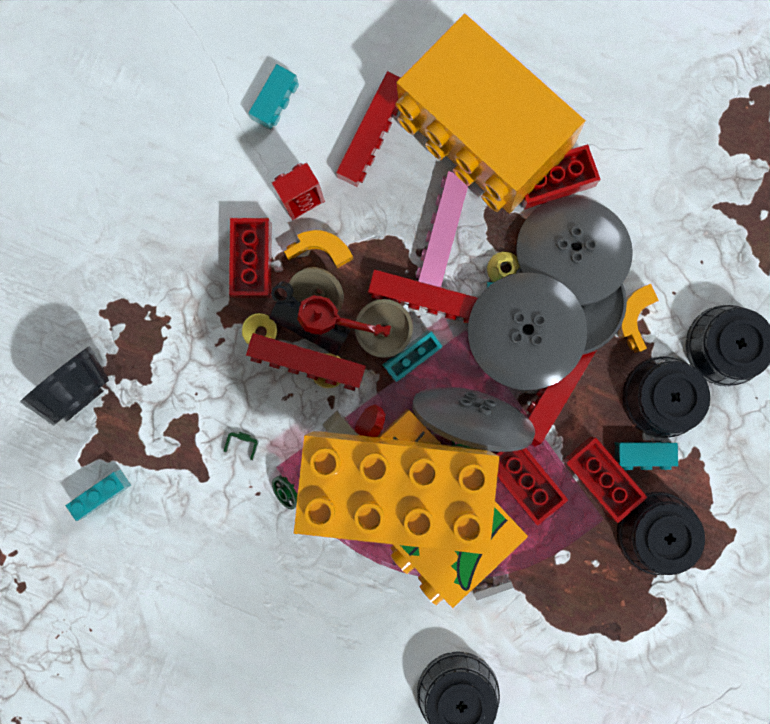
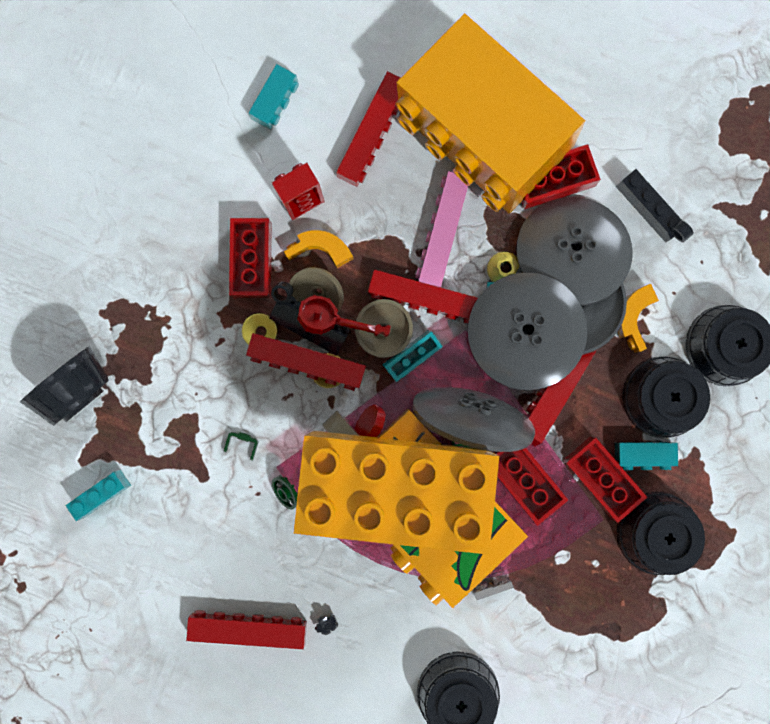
(246, 630): none -> red brick
(326, 624): none -> black plant
(654, 208): none -> black hinge

